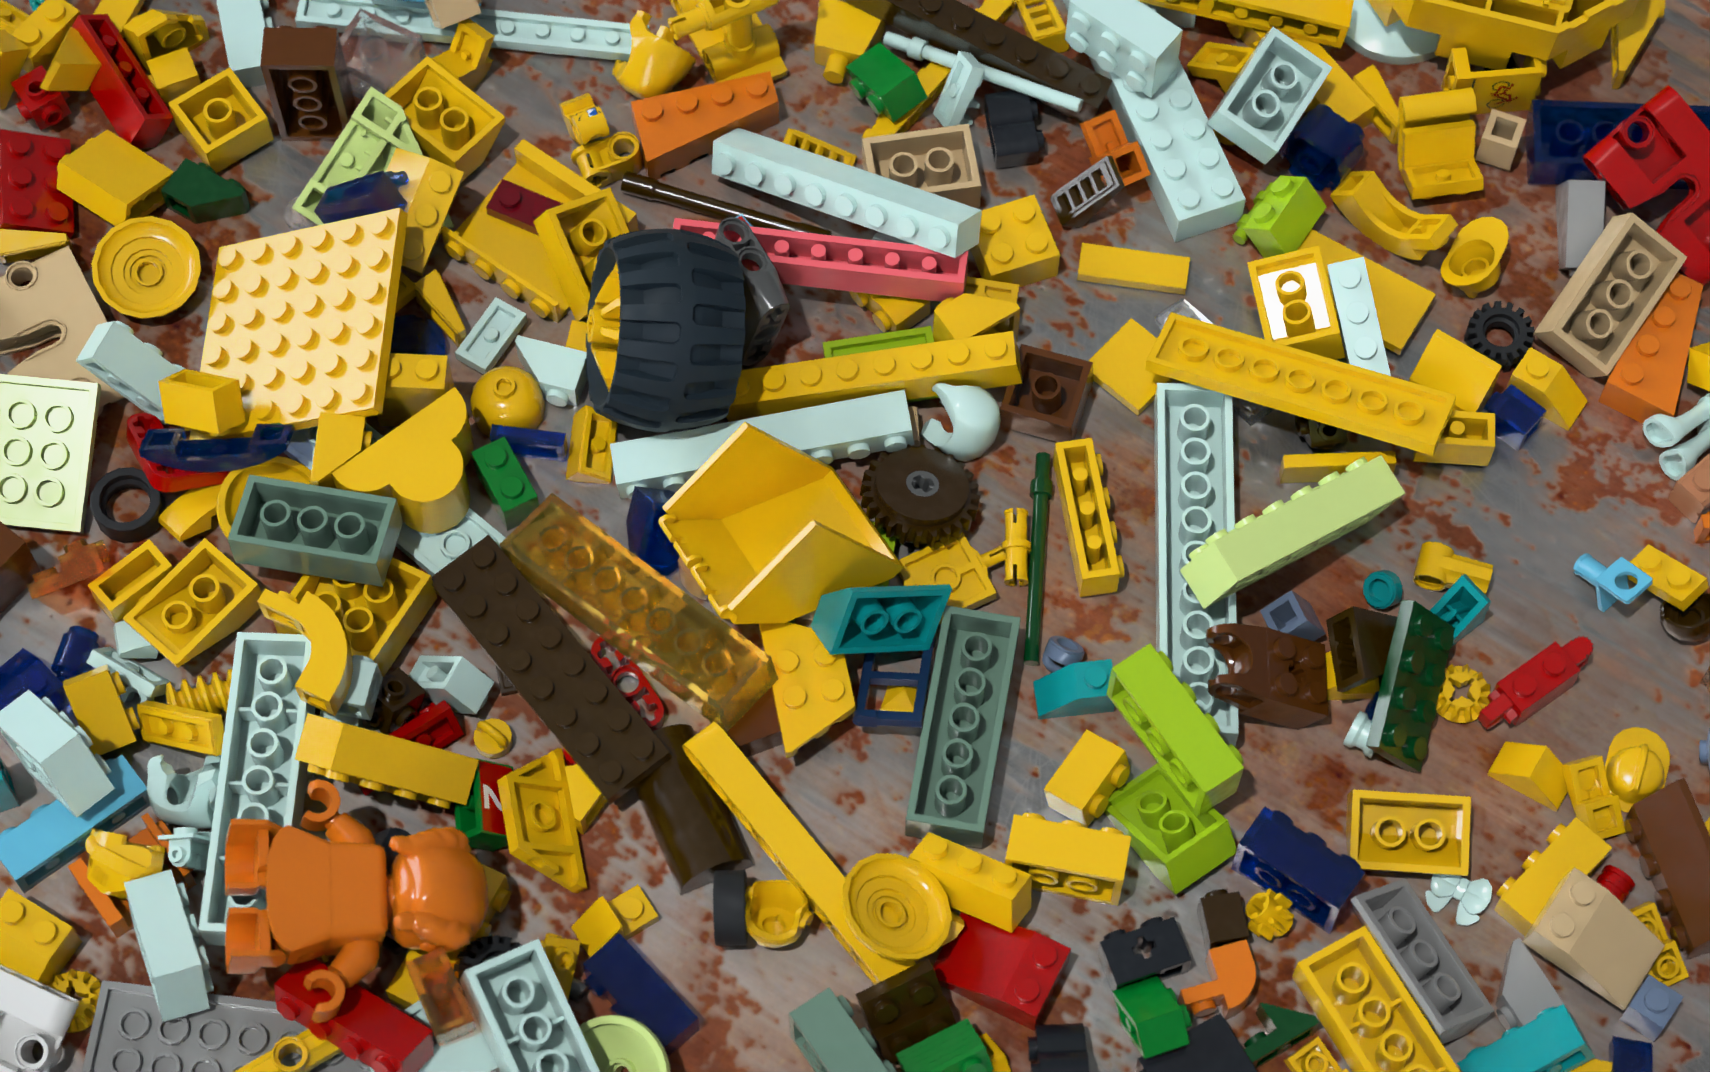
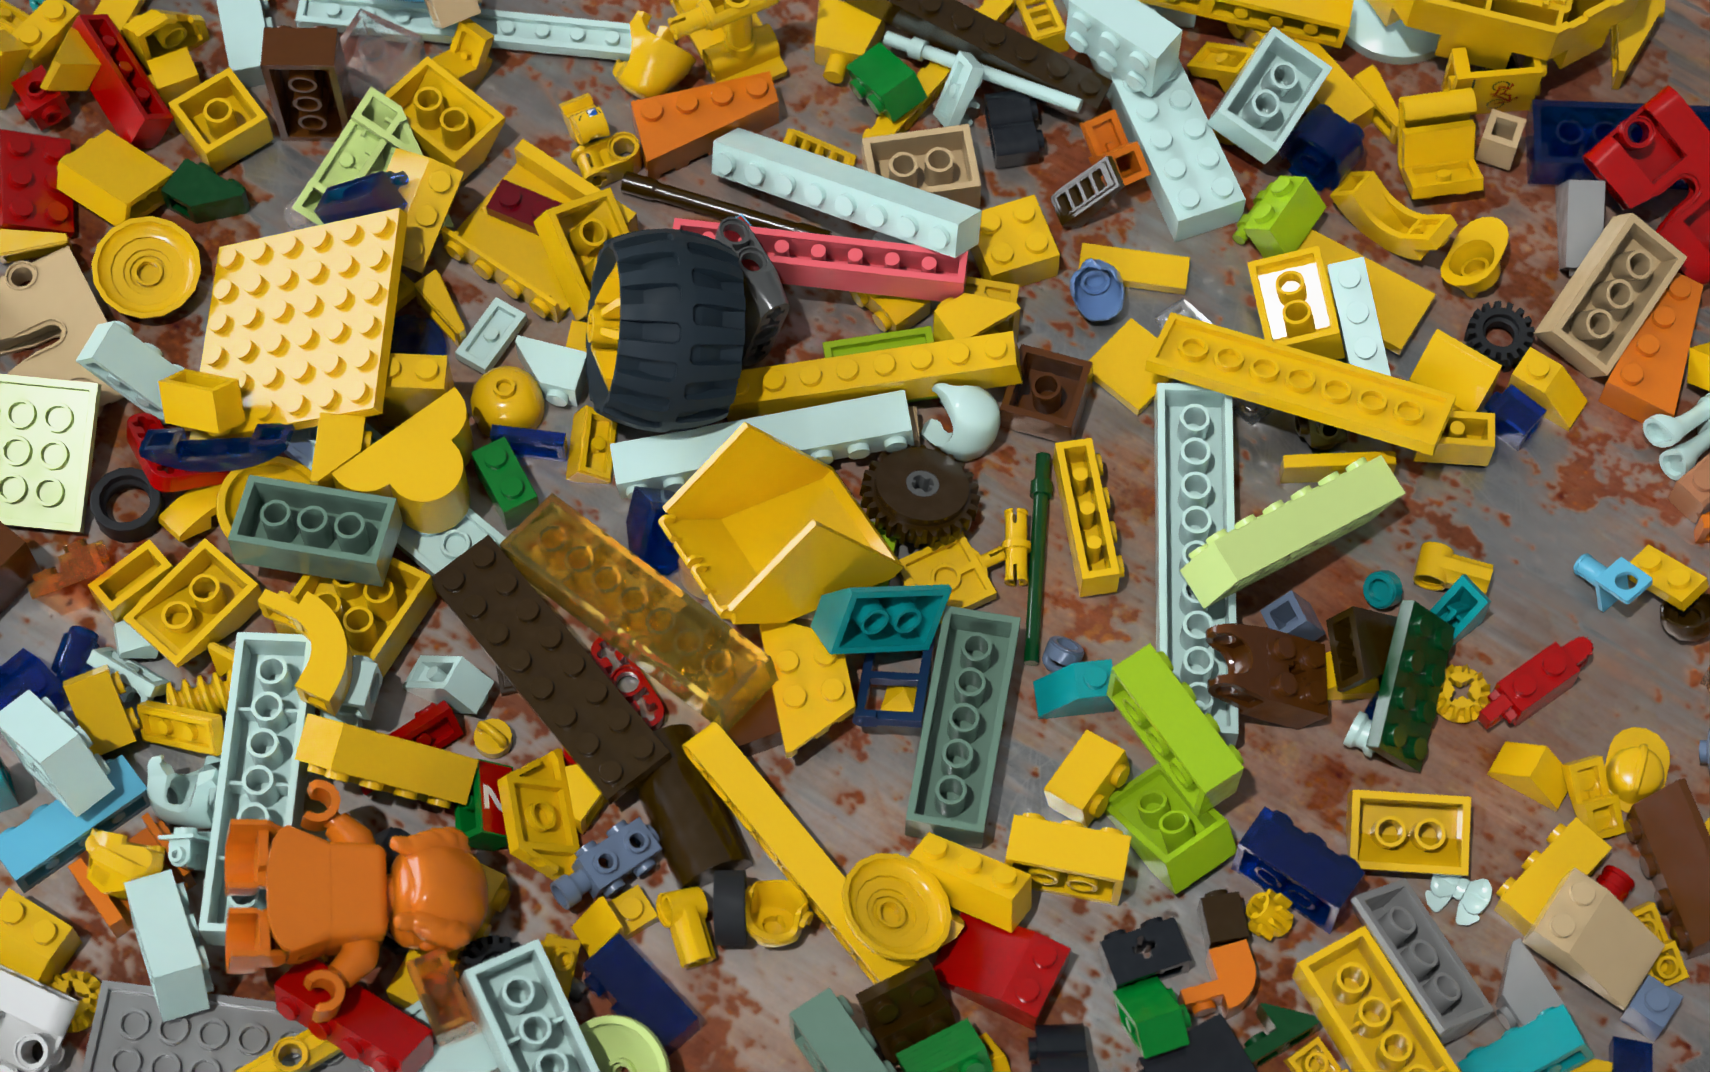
(222, 657): none -> yellow slope
(397, 702): dark brown brick -> none
(620, 858): none -> sand blue brick
(685, 916): none -> yellow piece
(1097, 290): none -> medium blue hair

